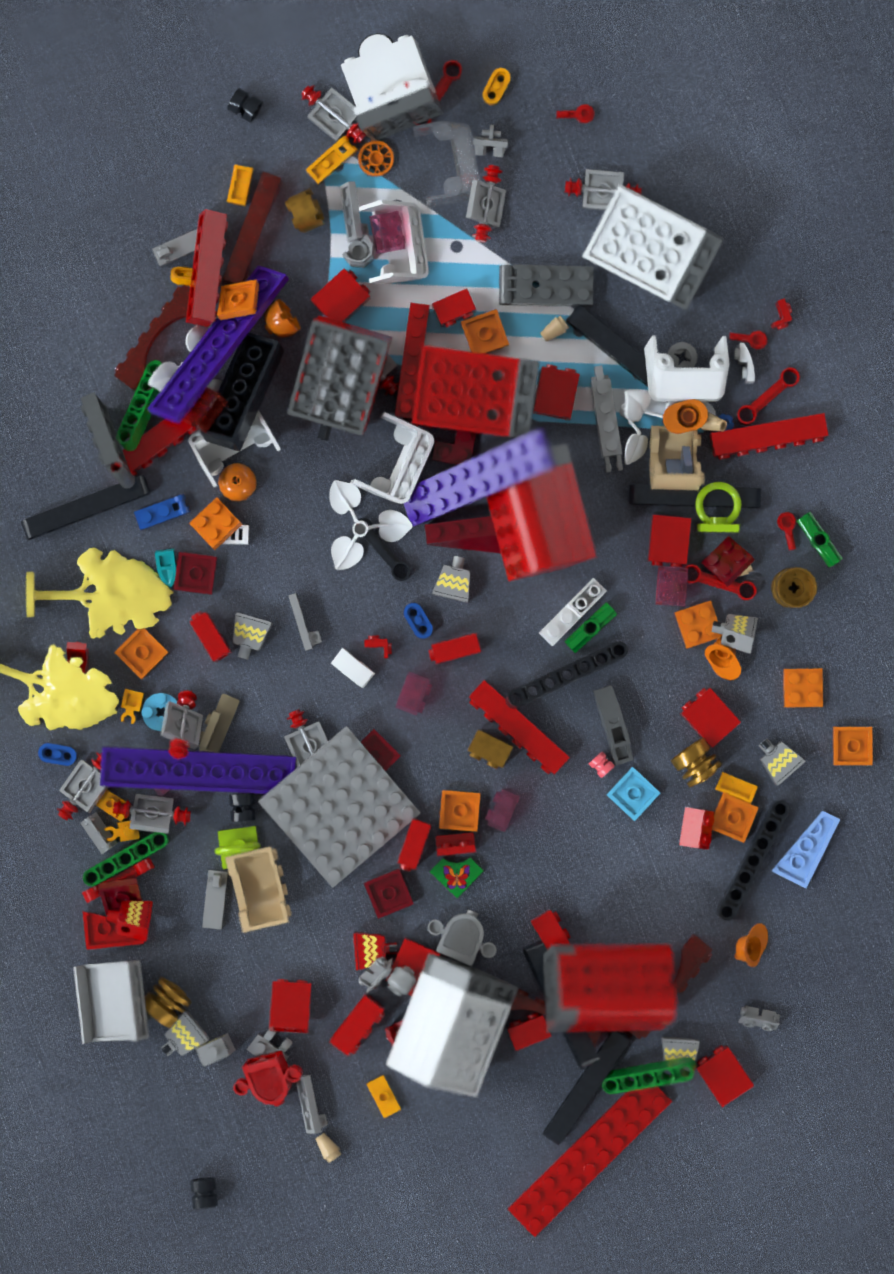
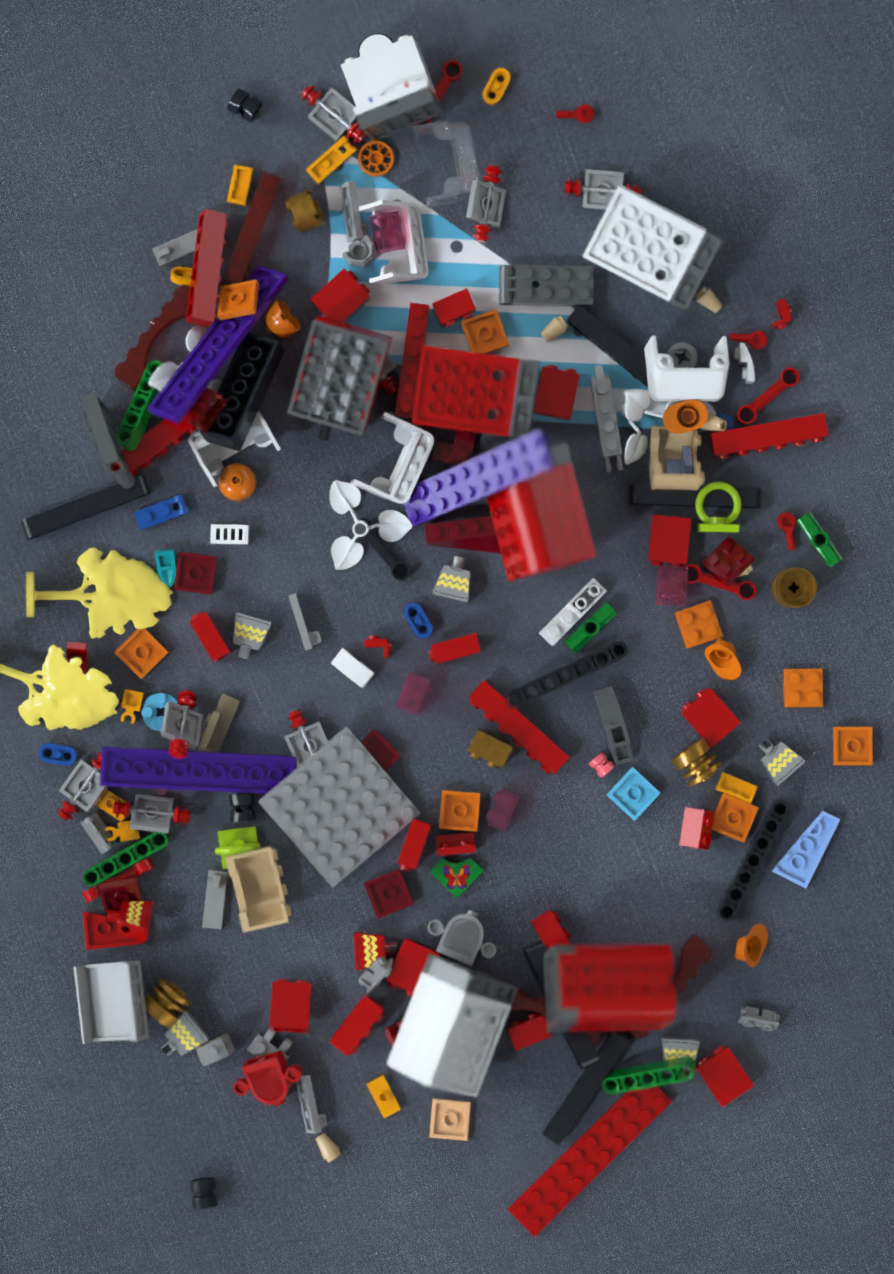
(215, 523): orange plate -> none
(401, 980): light grey head -> none
(450, 1119): none -> light nougat tile
(481, 143): light grey hips -> none
(708, 299): none -> tan cone
(737, 631): light grey torso -> none

